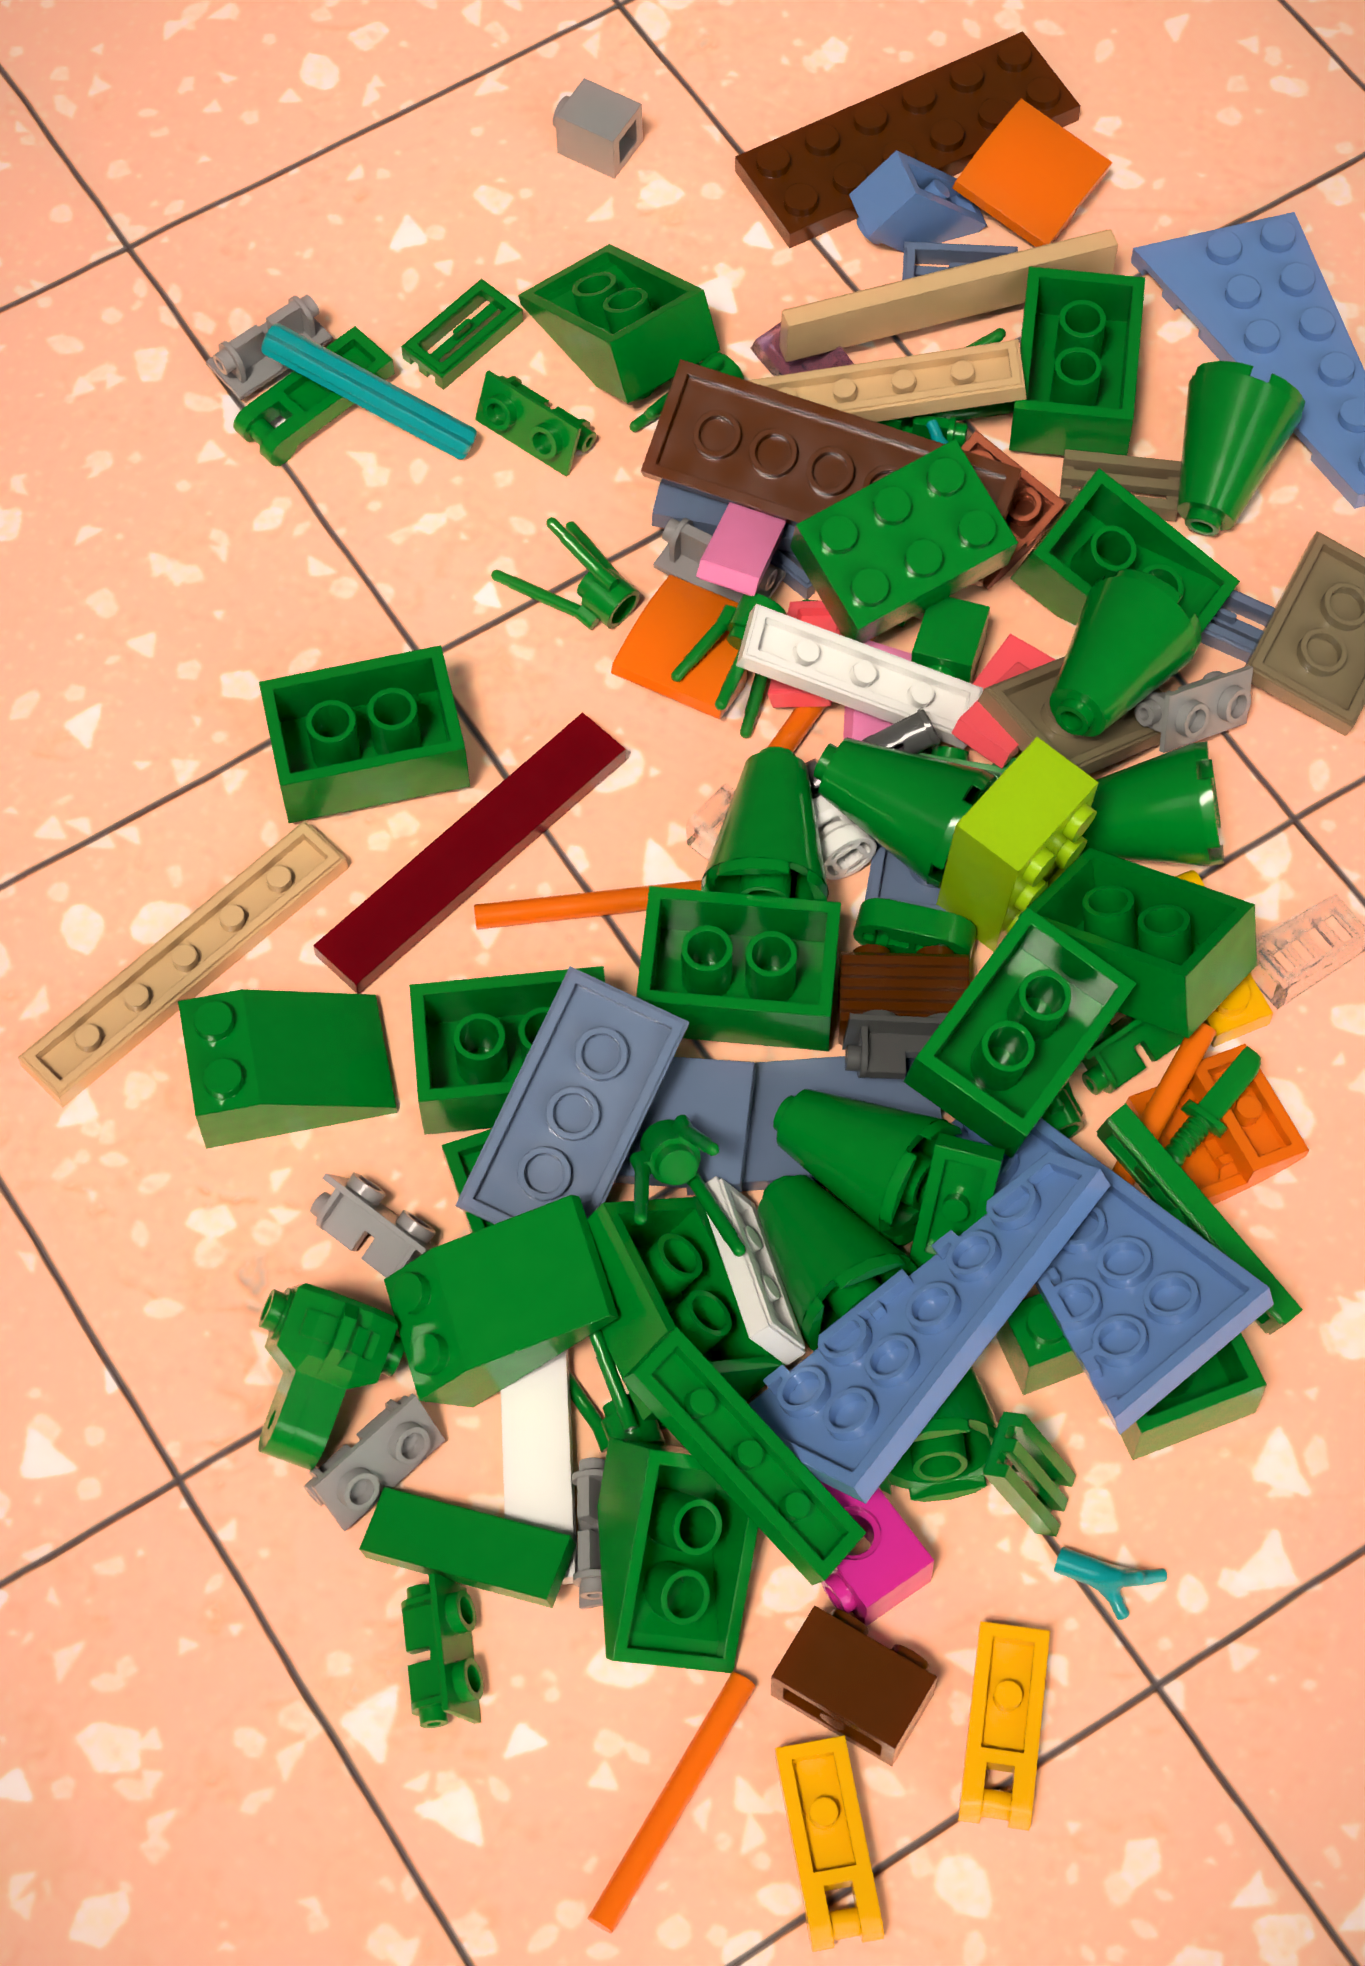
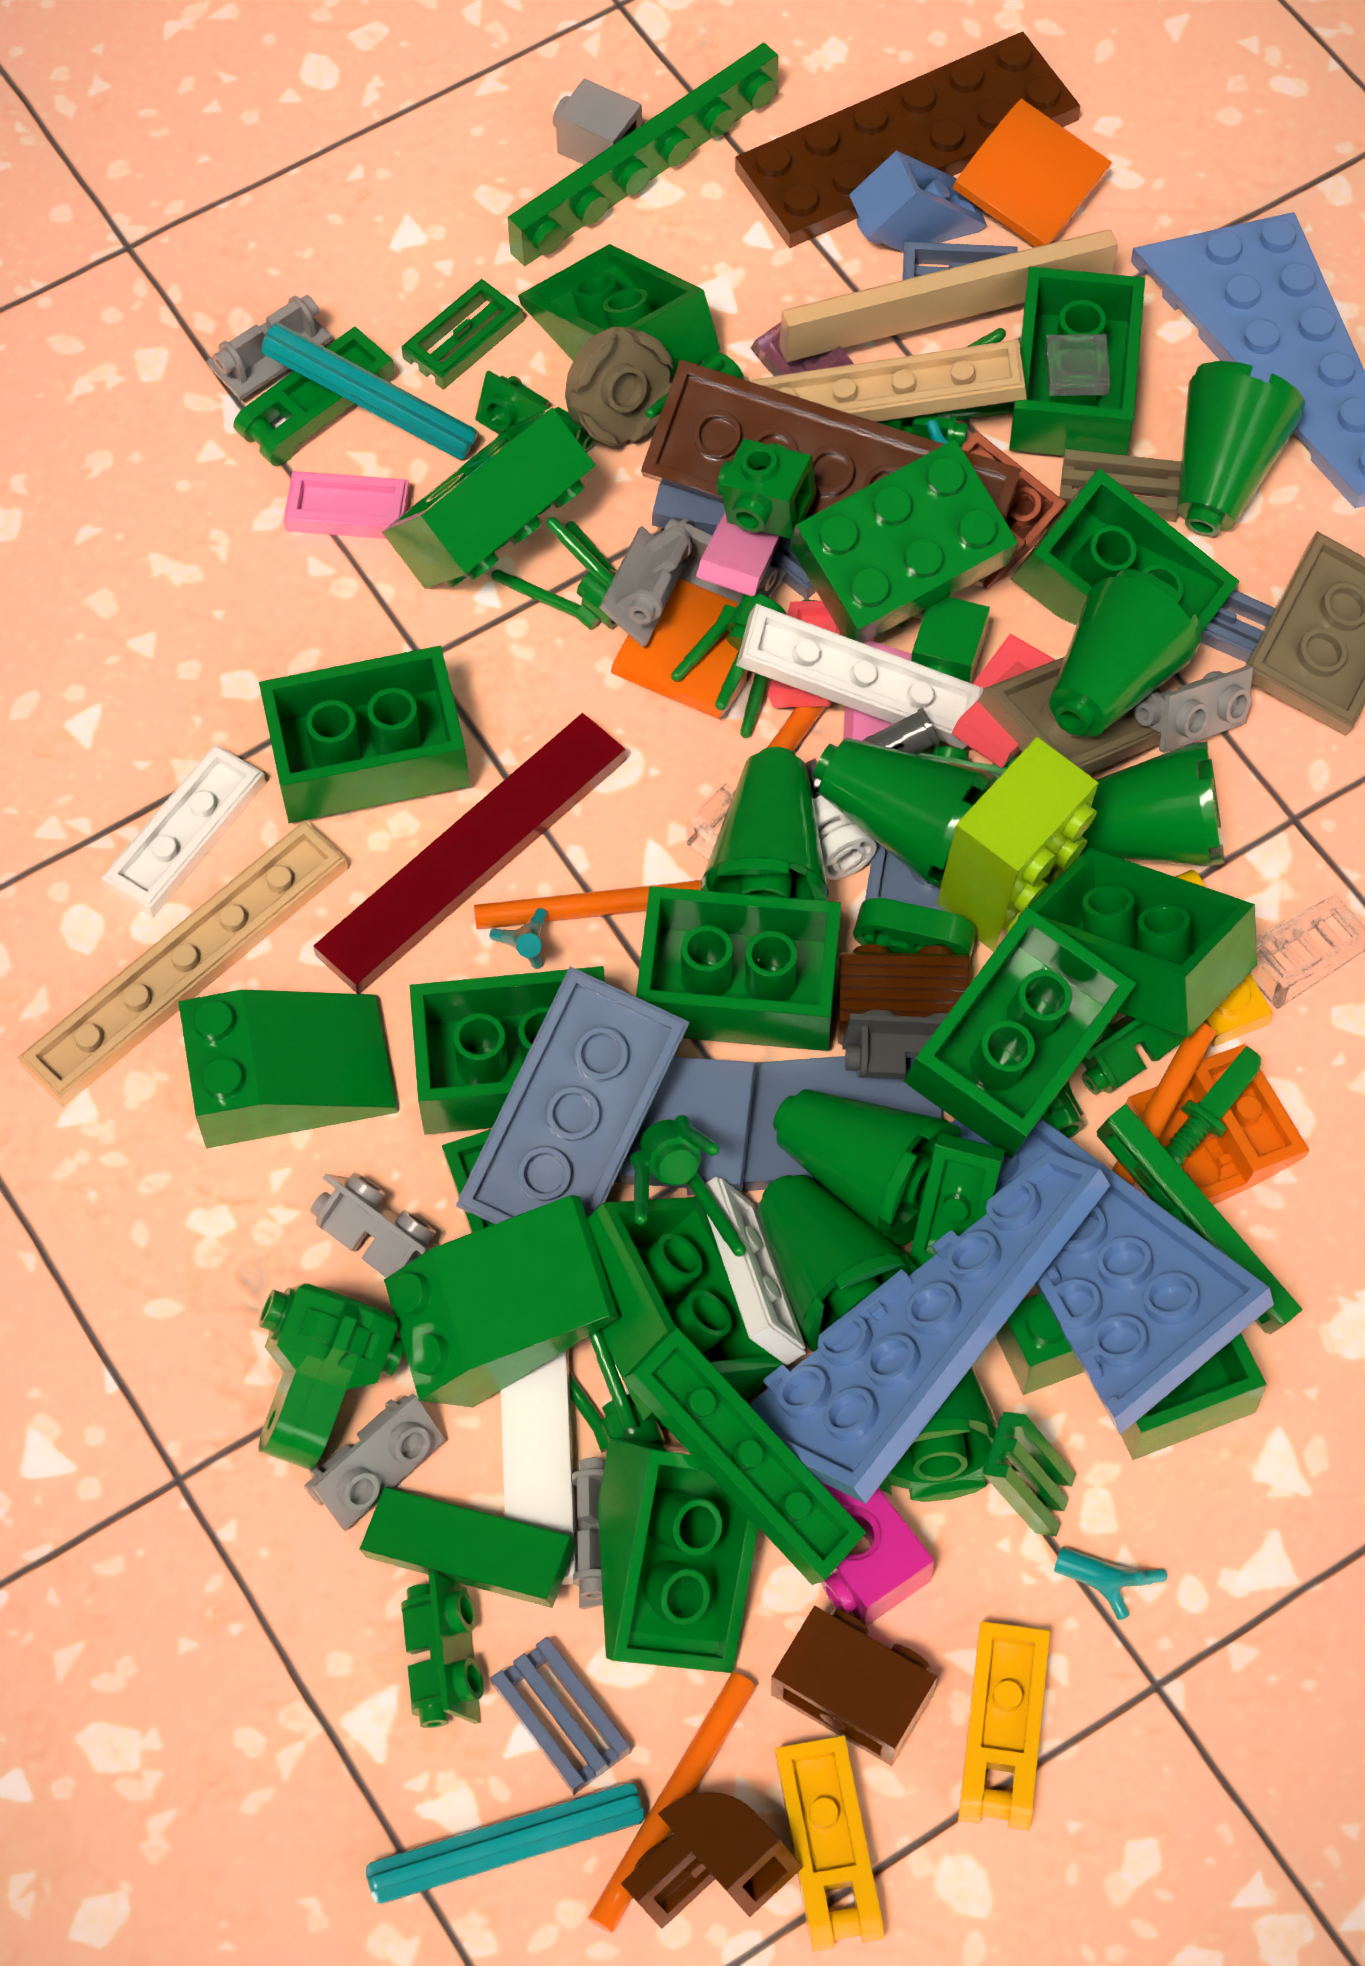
(183, 830): none -> white tile
(344, 504): none -> bright pink tile
(490, 501): none -> green brick
(504, 1843): none -> teal axle
(525, 939): none -> teal bar
(526, 1668): none -> sand blue tile
(615, 383): none -> dark tan tile
(643, 155): none -> green plate
(646, 580): none -> light grey hinge
(711, 1841): none -> reddish brown brick
(767, 488): none -> green brick
(1077, 365): none -> clear tile

